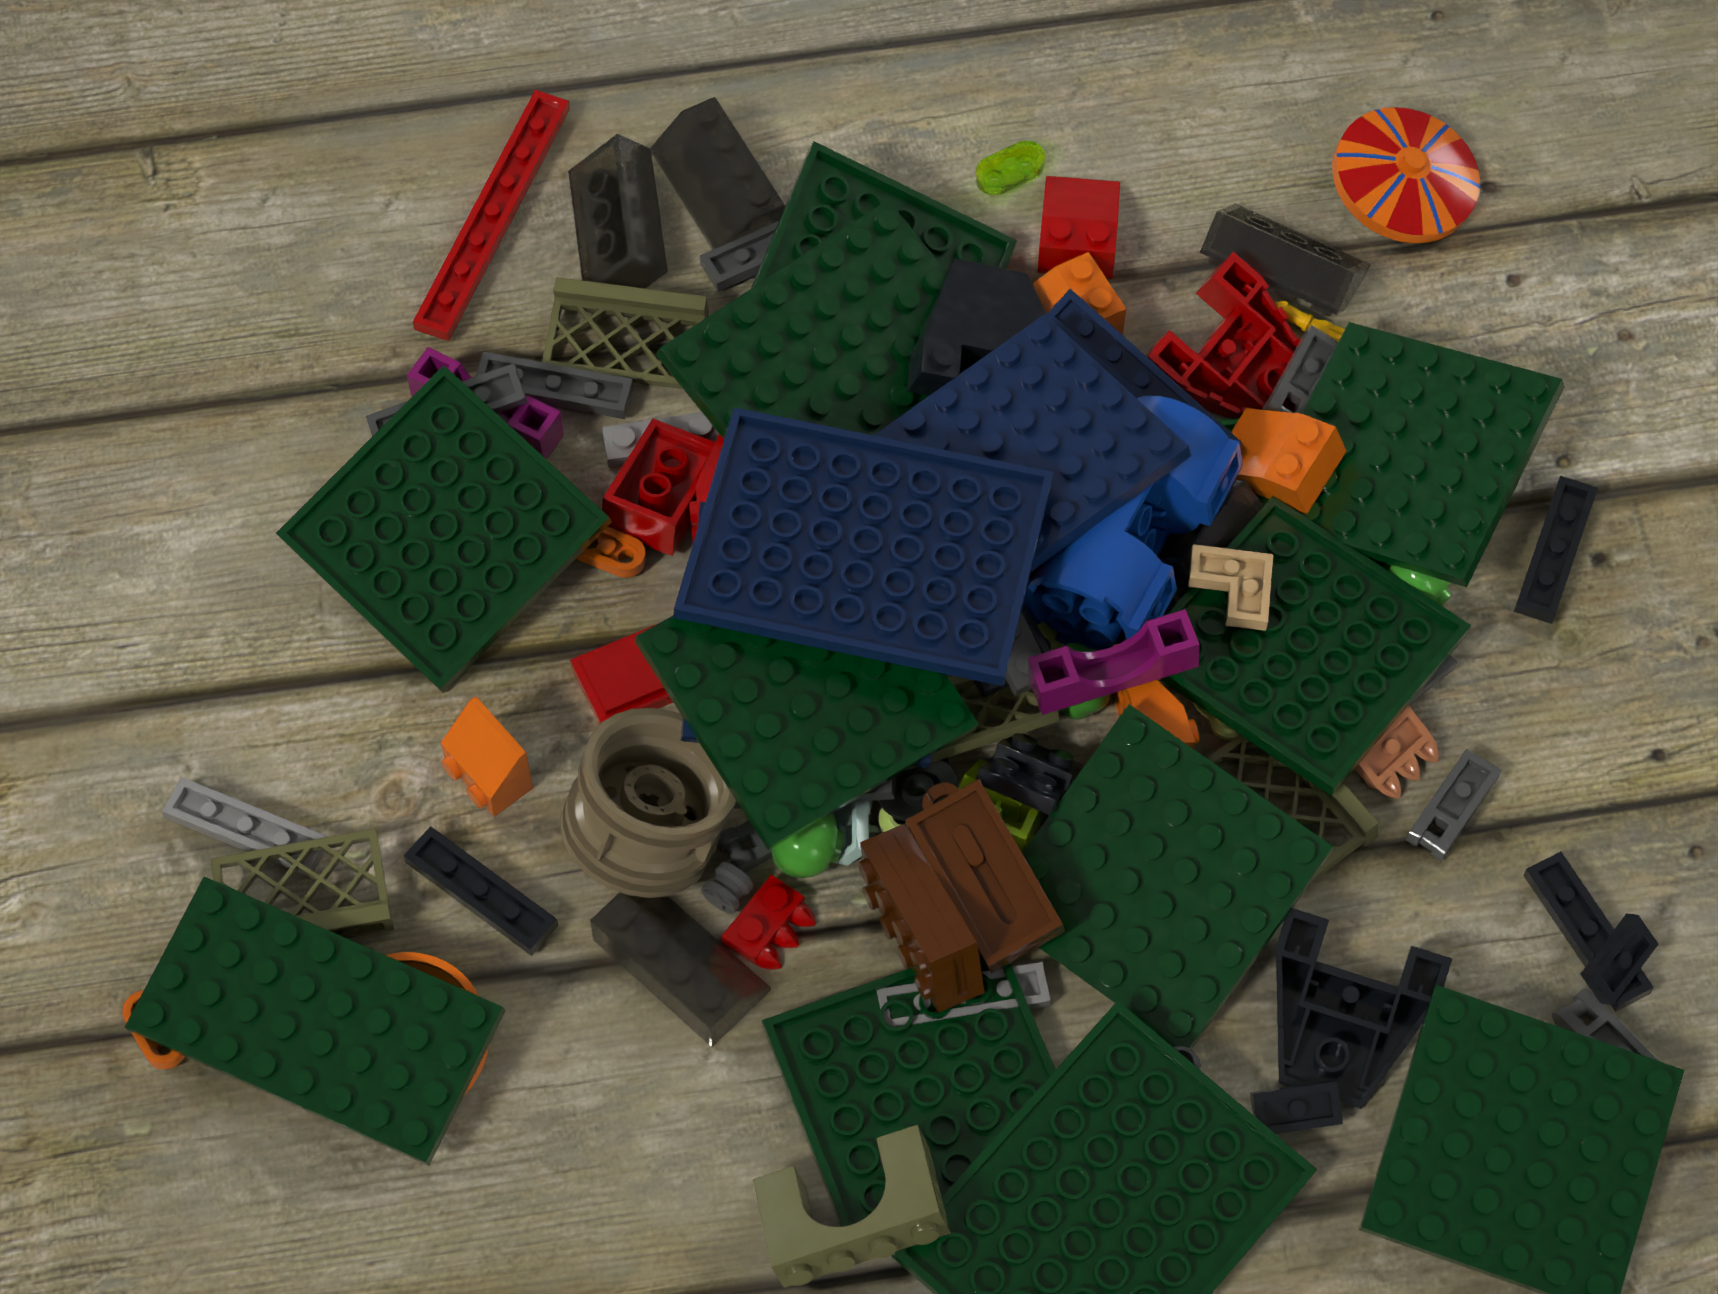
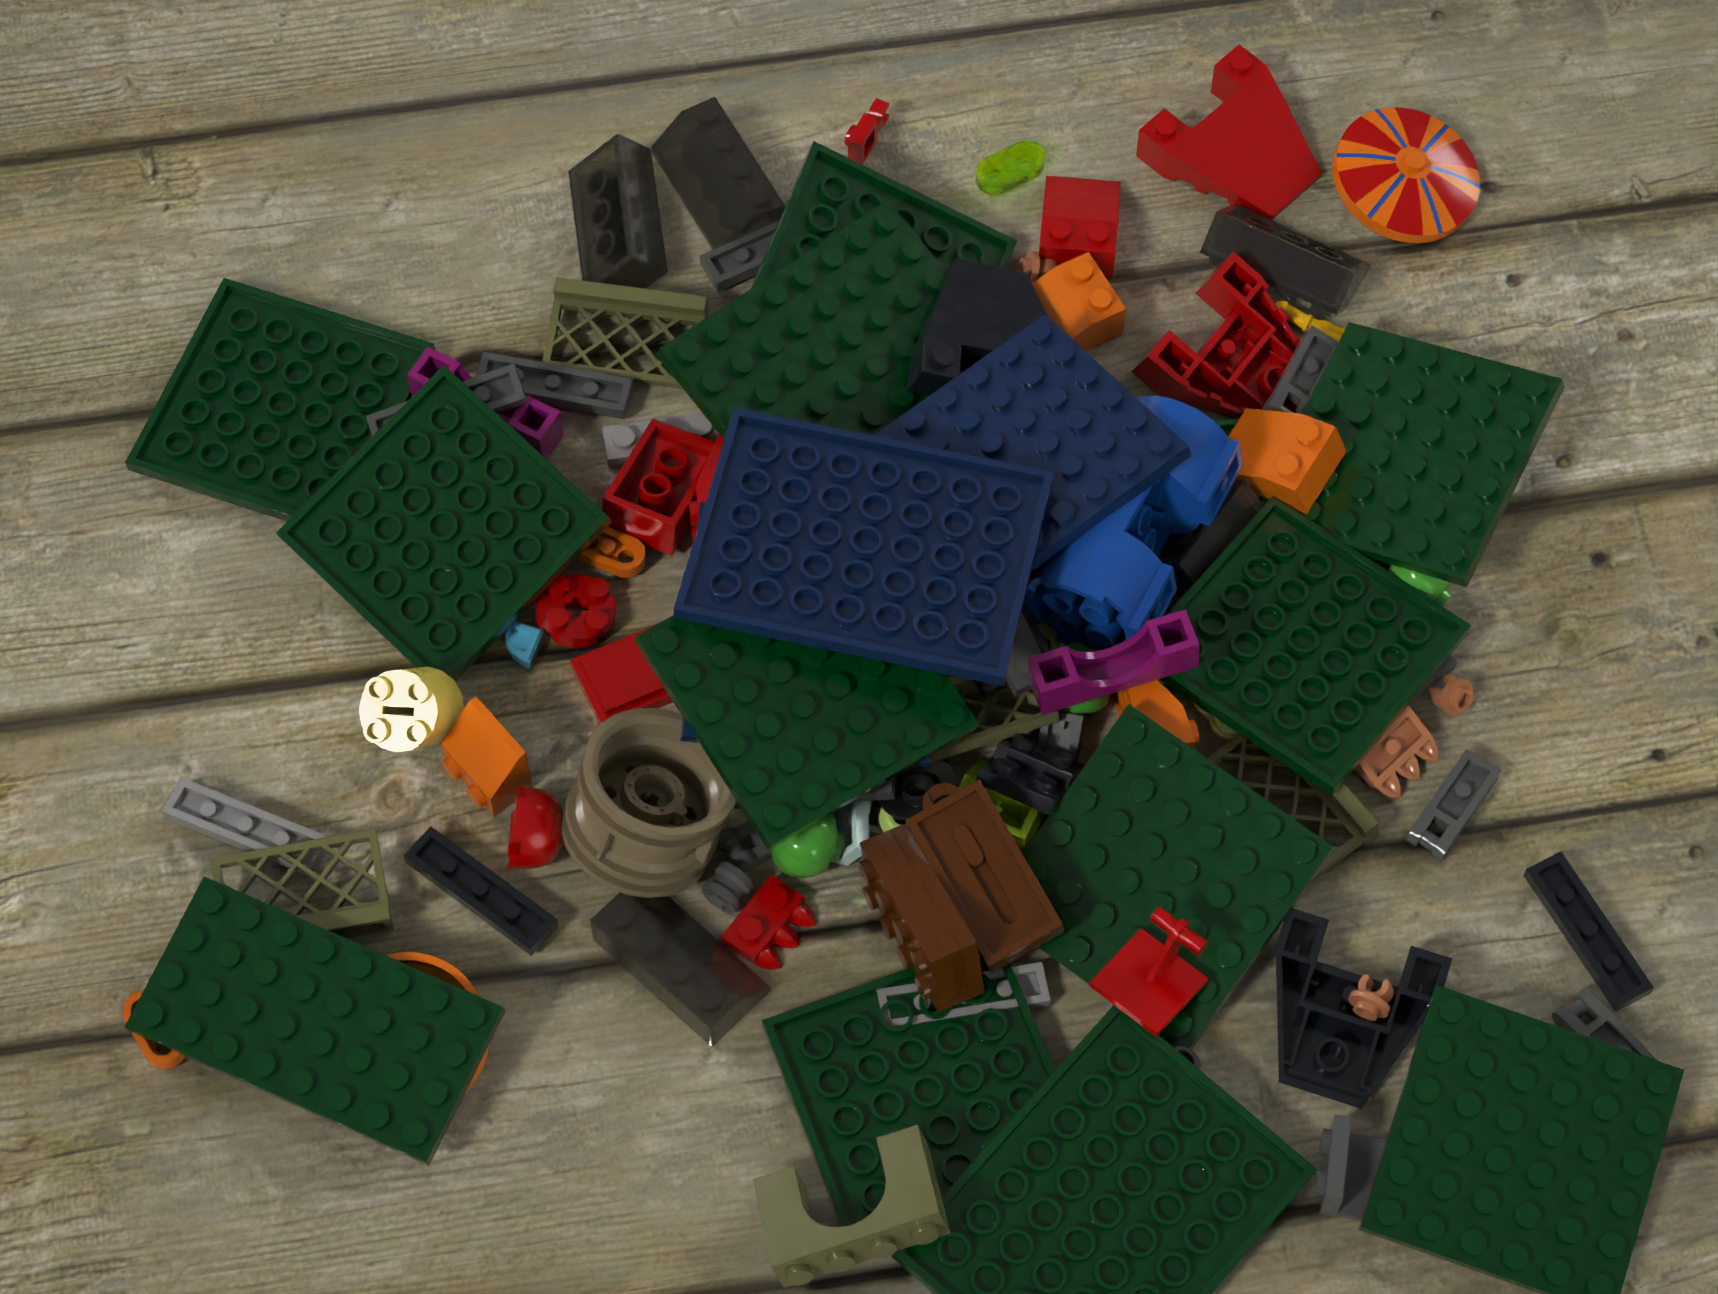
(271, 400): none -> dark green plate
(409, 708): none -> cylinder
(491, 216): red plate -> none
(523, 643): none -> medium azure tile
(534, 829): none -> red cylinder
(579, 591): none -> red plate
(864, 136): none -> red plate
(1034, 266): none -> nougat plate
(1064, 734): none -> dark grey bracket
(1118, 354): dark blue plate -> none
(1149, 977): none -> red plate
(1241, 149): none -> red wedge
(1241, 574): tan plate -> none
(1298, 1107): black plate -> none
(1348, 1169): none -> dark grey bracket
(1371, 1004): none -> nougat plate
(1454, 697): none -> nougat plate
(1555, 550): black plate -> none
(1619, 959): black plate -> none

